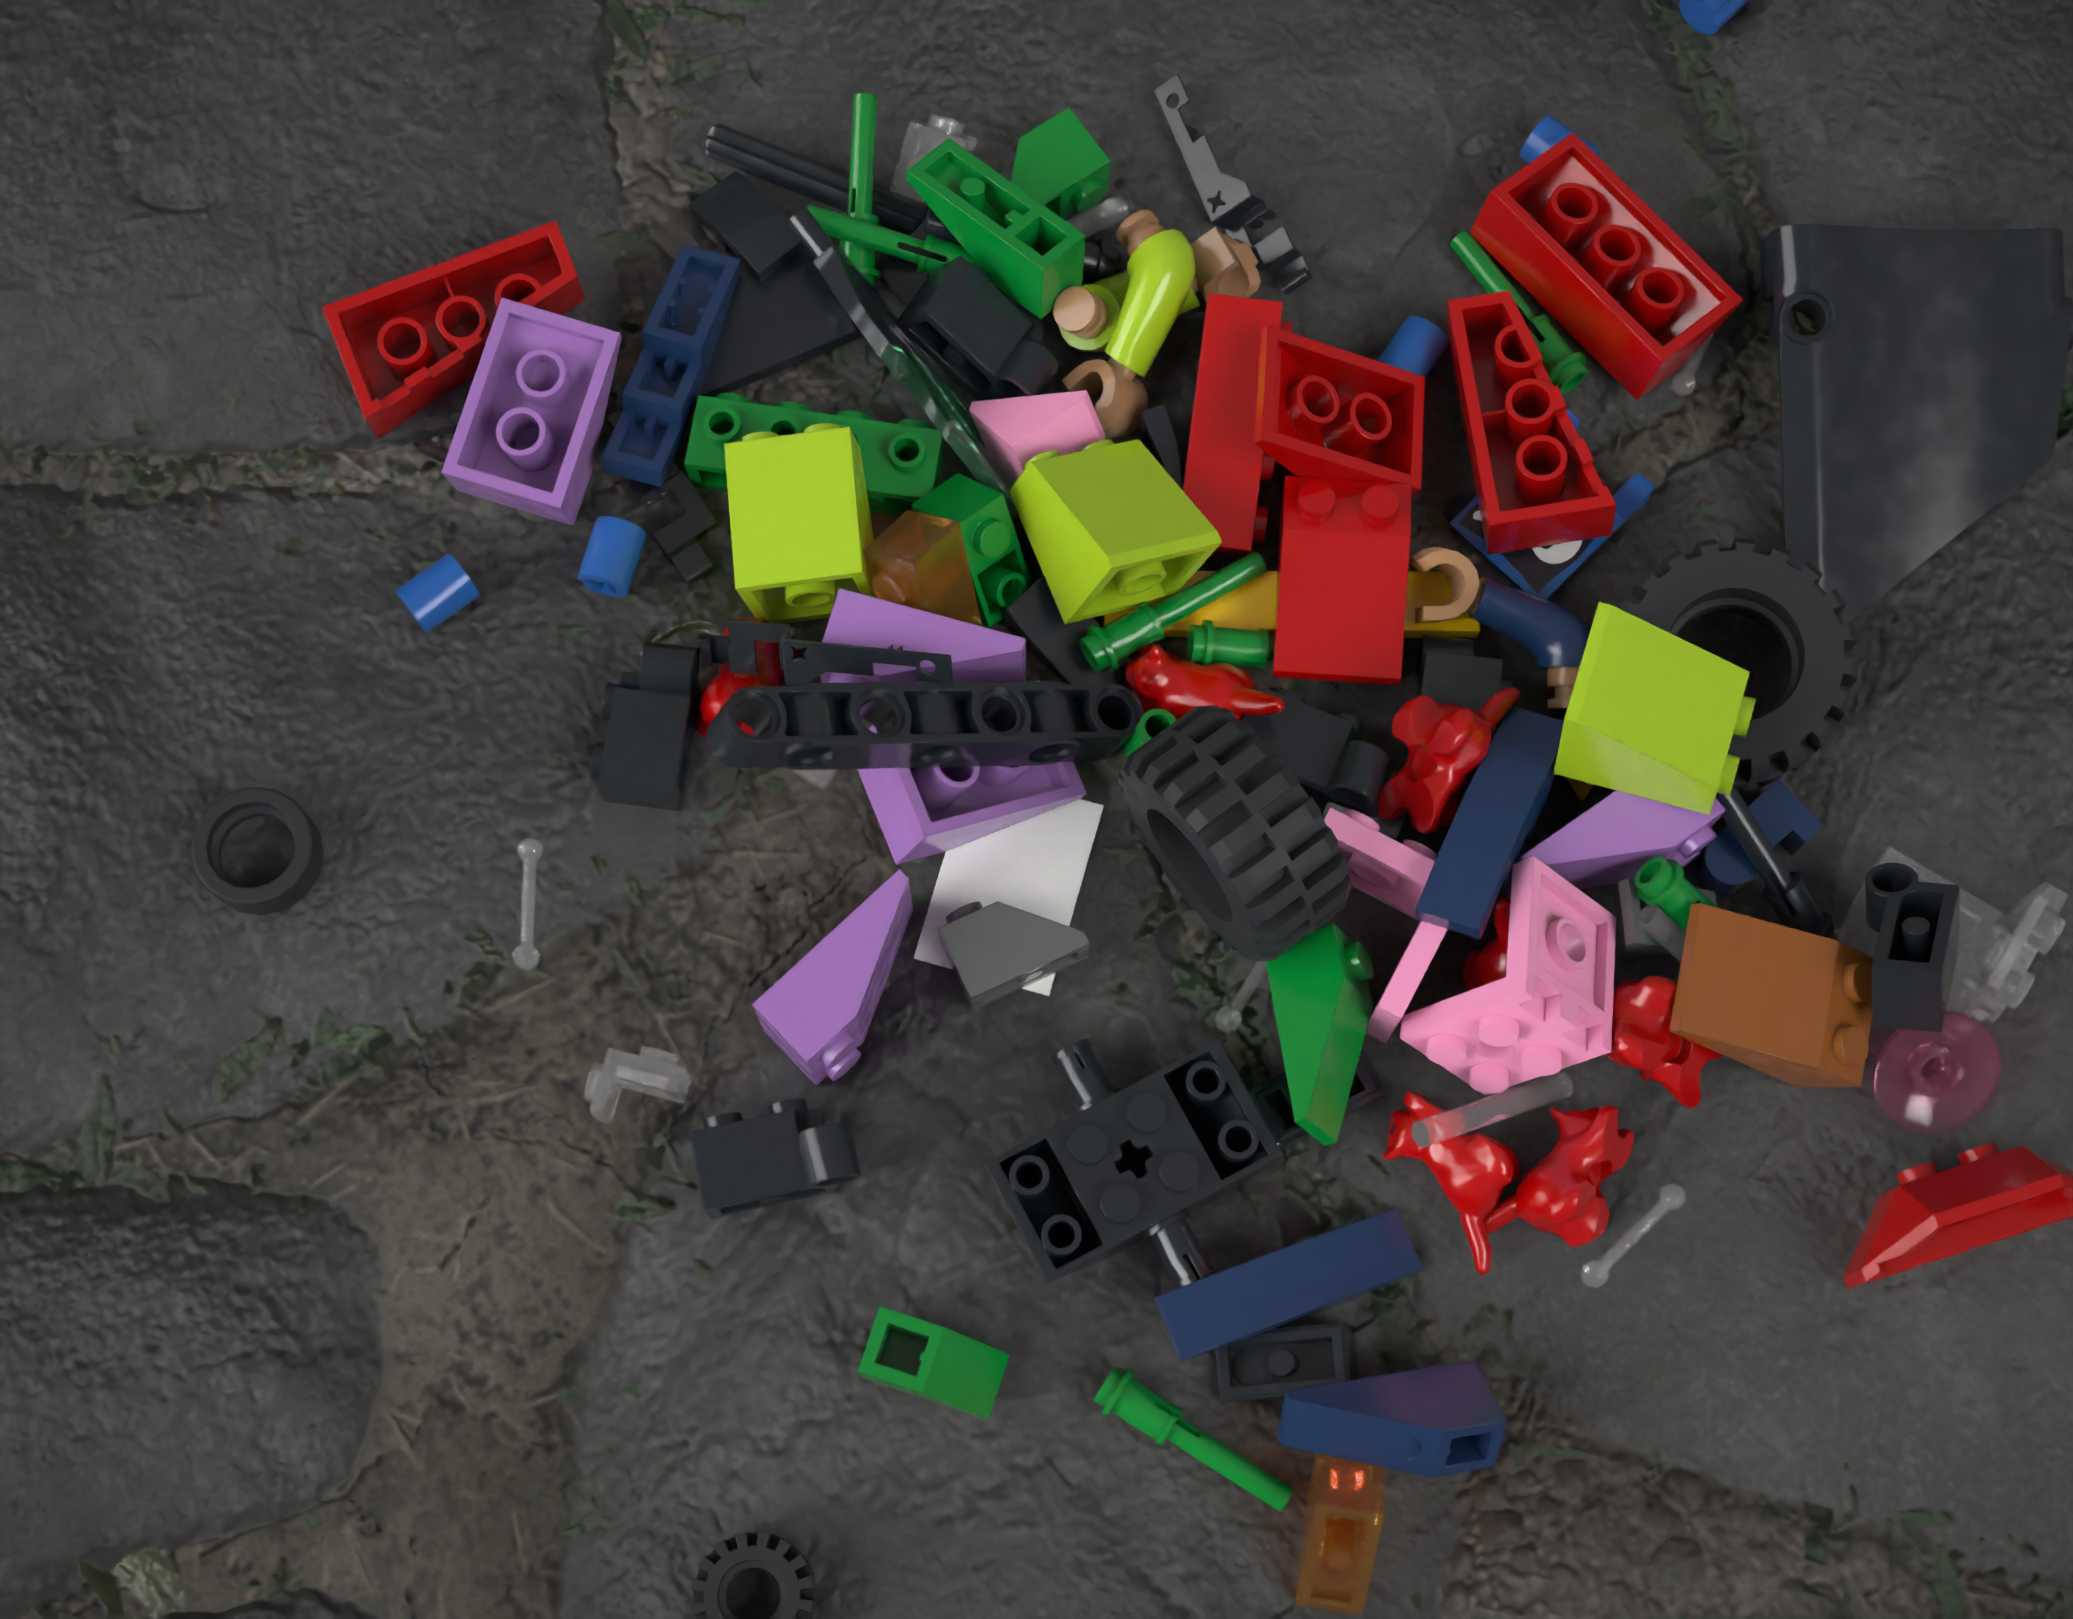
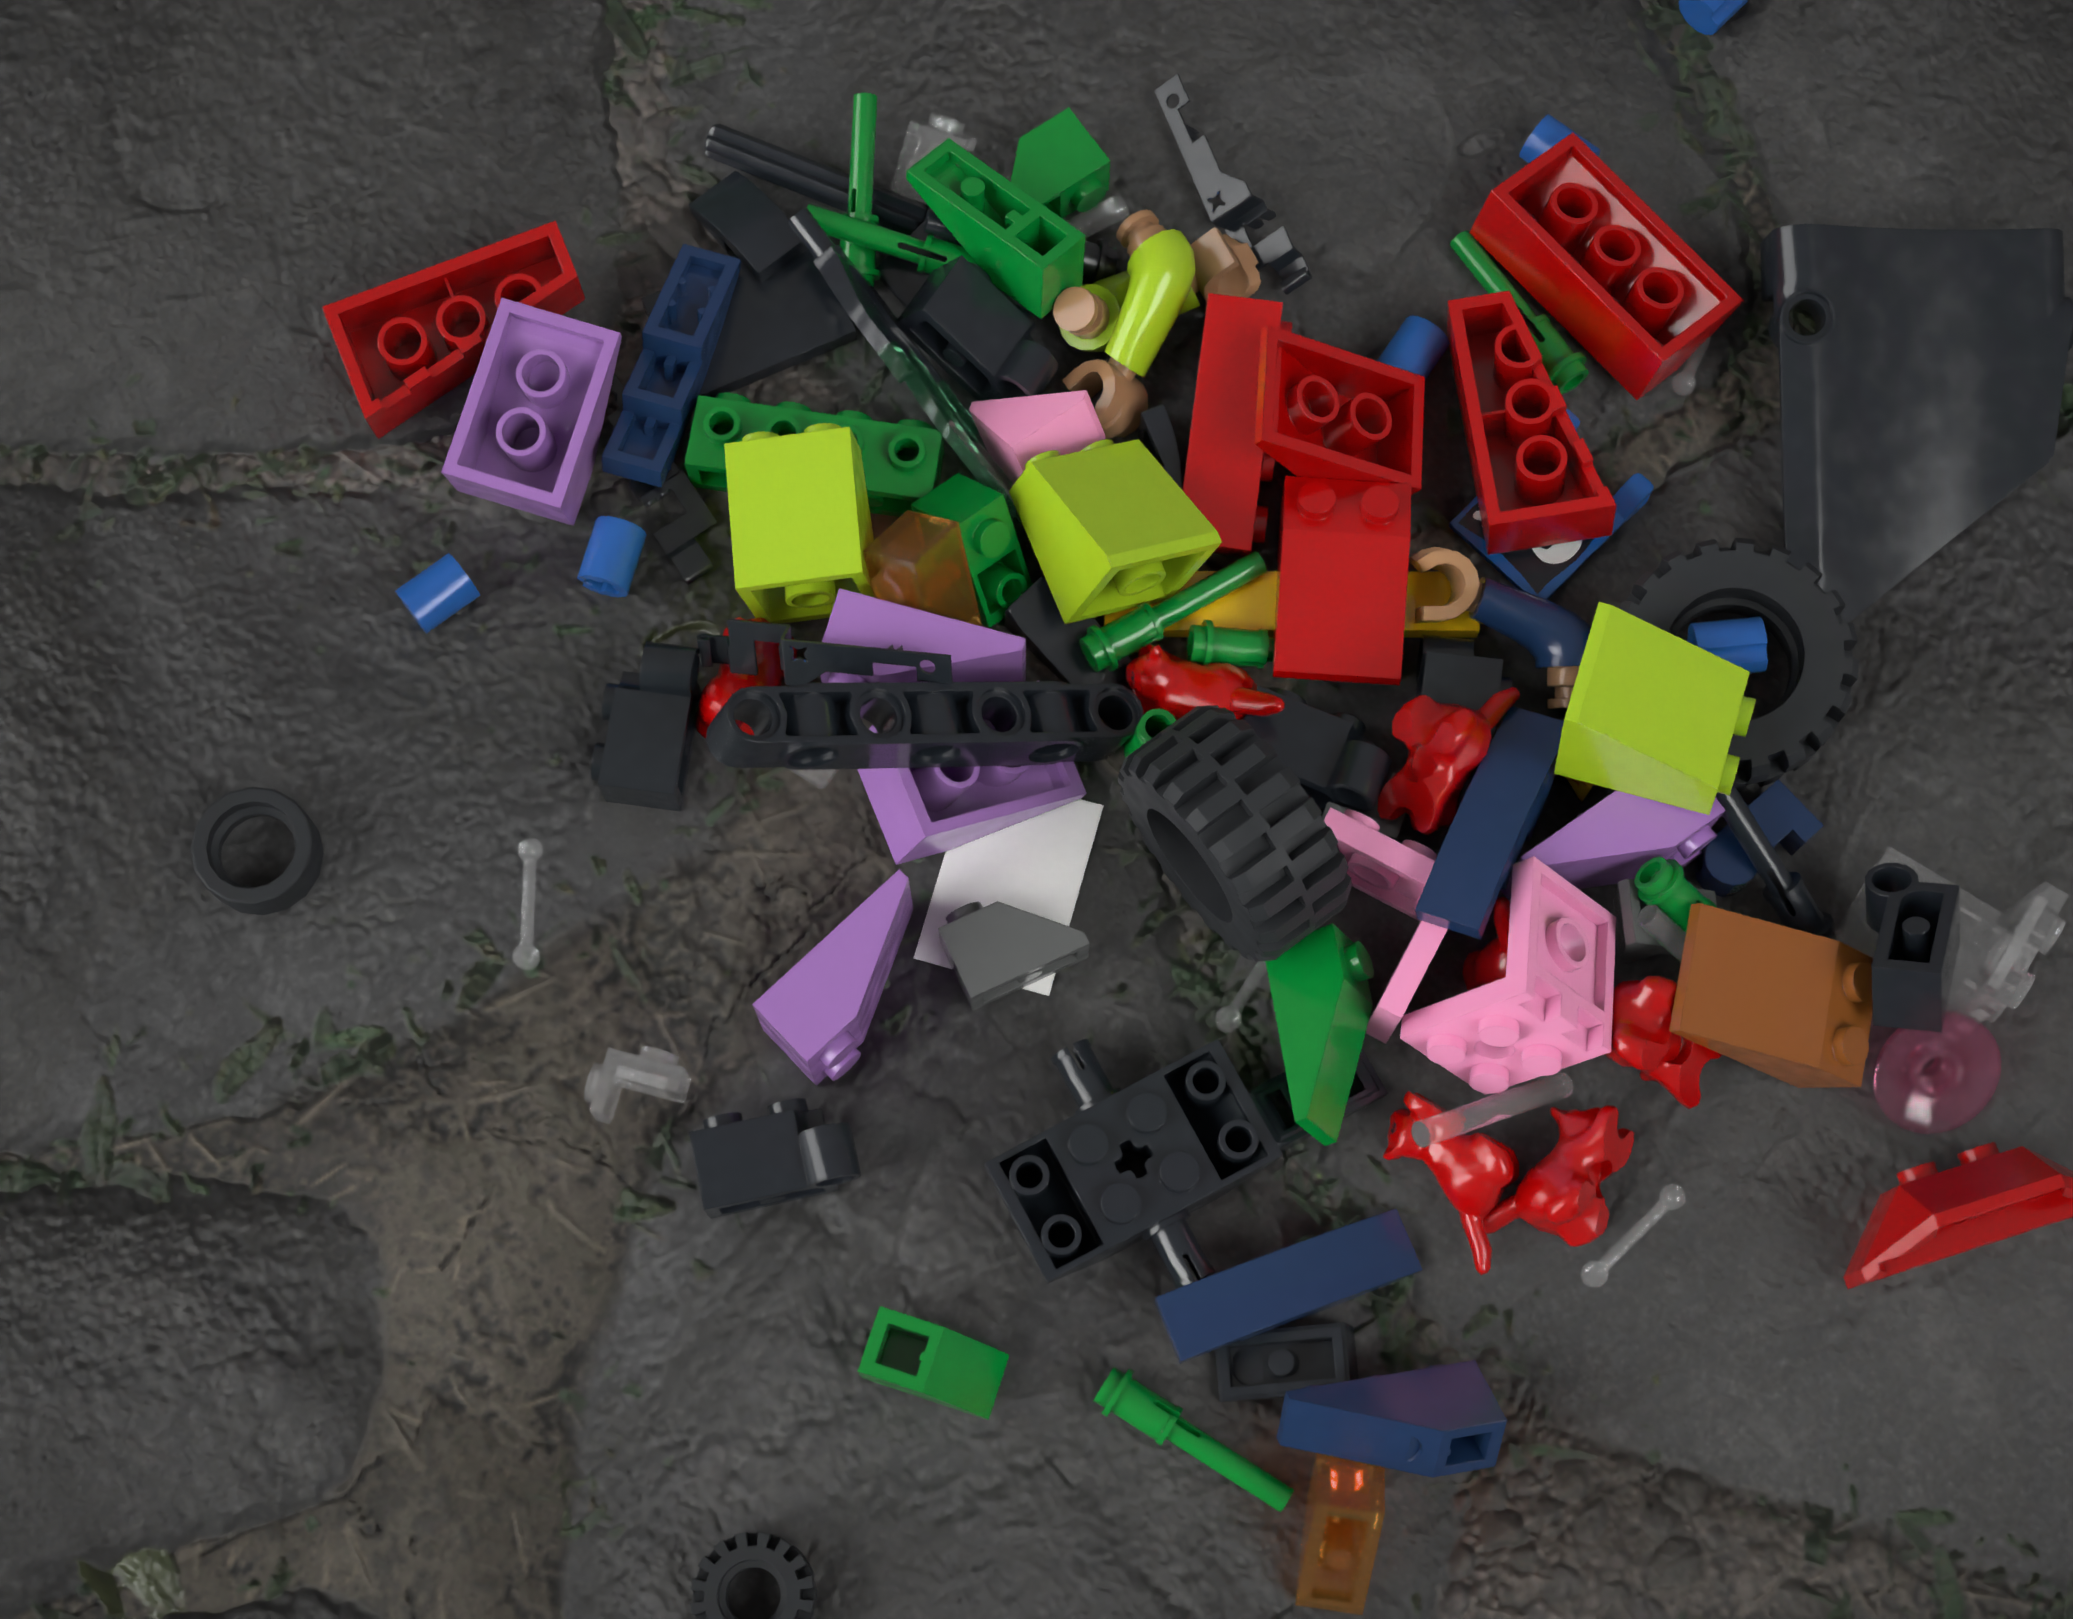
(1735, 640): none -> blue piece

